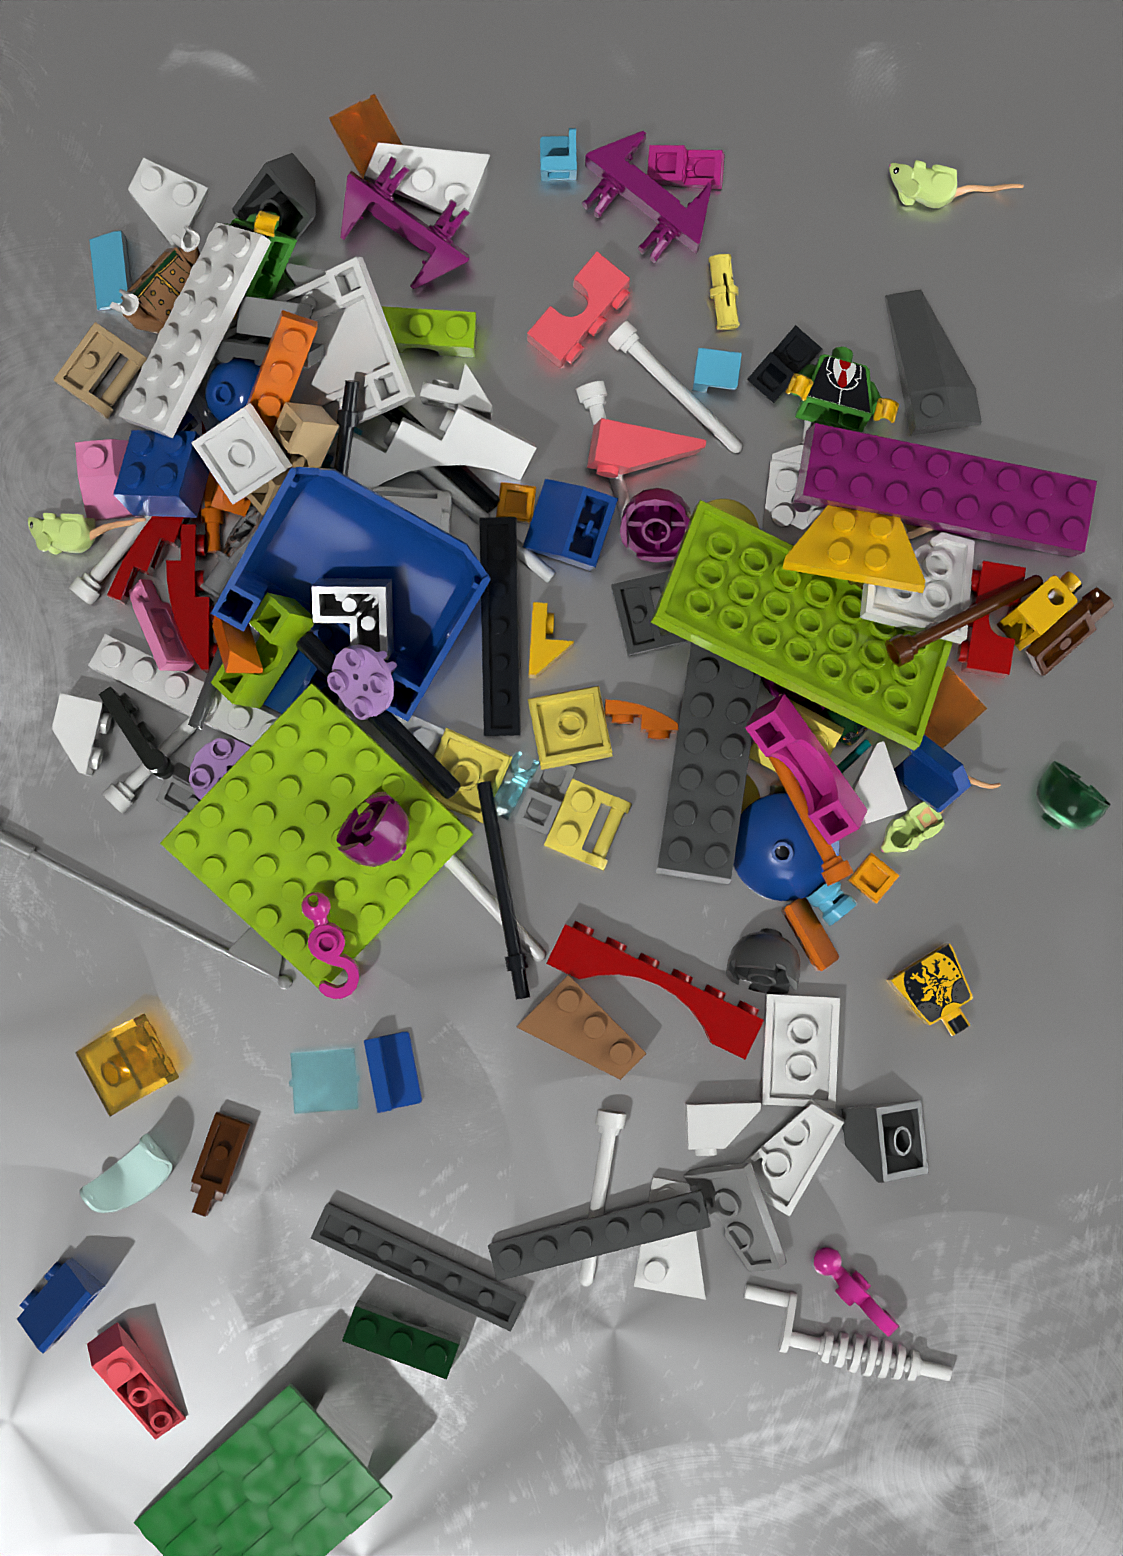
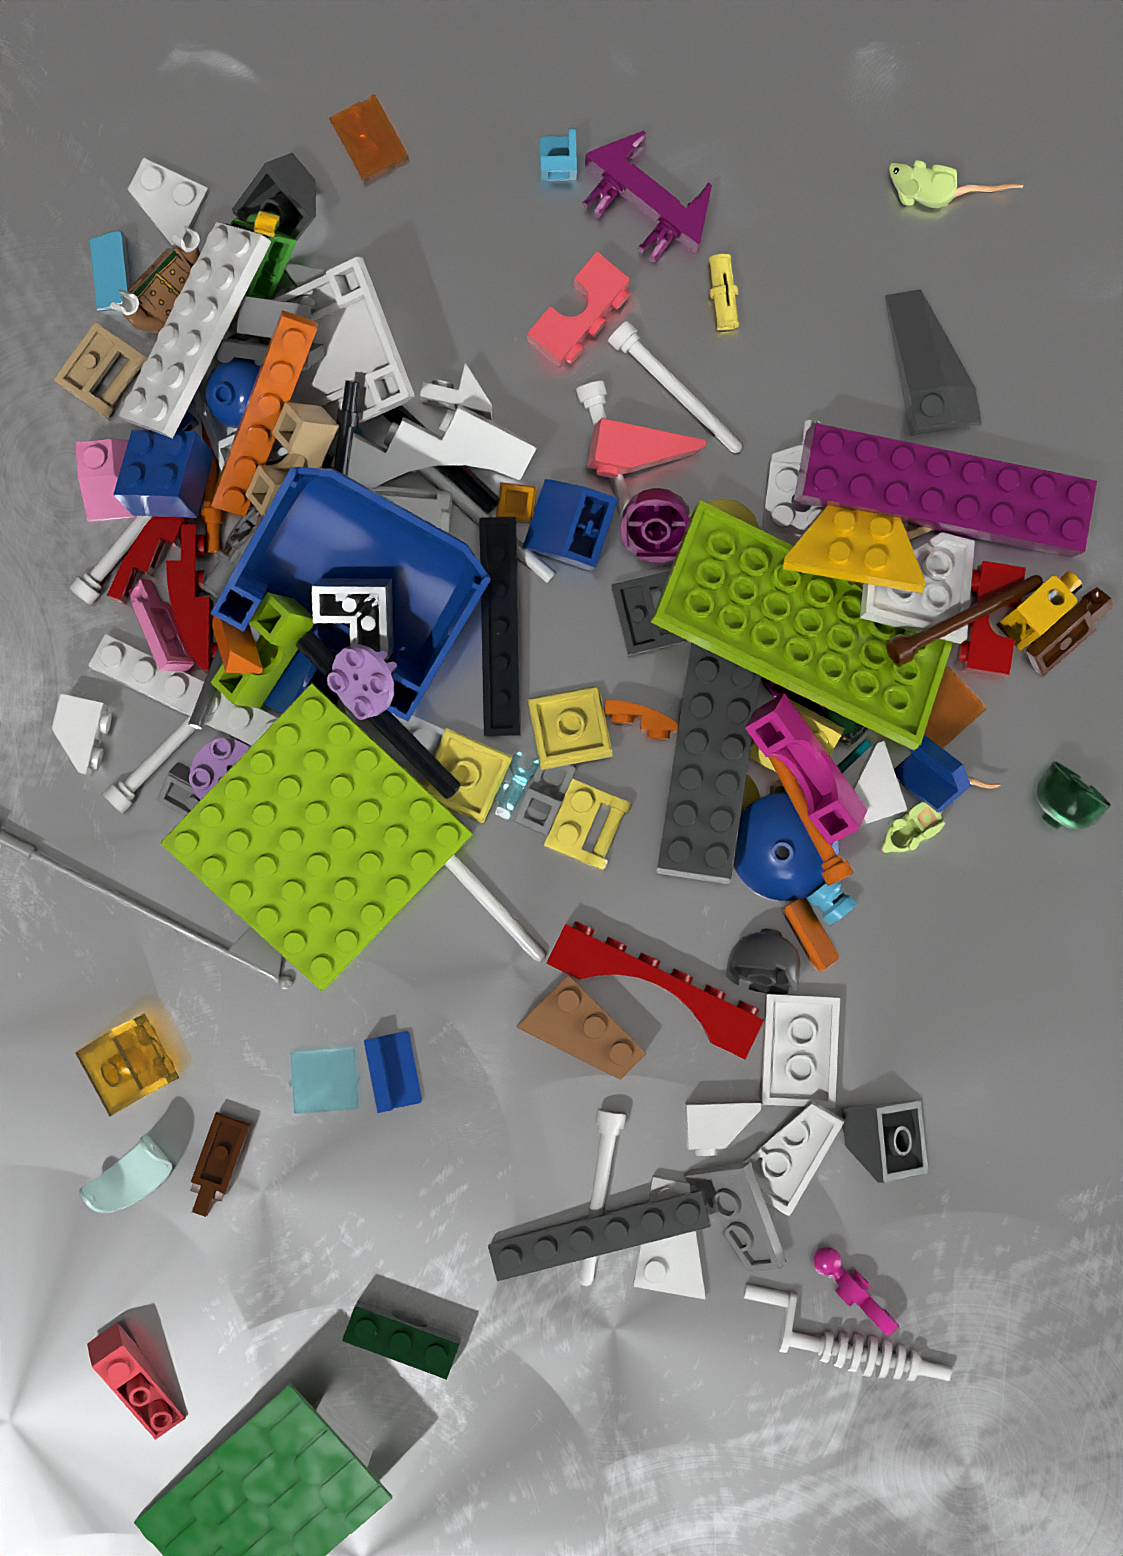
(59, 1303): blue slope -> none
(70, 531): yellowish green animal -> none
(137, 733): pearl dark grey plate -> none
(241, 453): white plate -> none
(327, 944): dark pink piece -> none
(376, 833): magenta cylinder -> none
(418, 1267): dark grey plate -> none
(433, 174): white wing -> none
(433, 239): magenta hose -> none
(440, 330): lime arch -> none
(516, 960): black bar -> none
(544, 651): yellow slope -> none
(685, 168): dark pink slope -> none
(716, 369): medium azure panel -> none
(786, 359): black slope -> none
(839, 393): torso -> none
(873, 878): light orange tile -> none
(935, 989): torso -> none

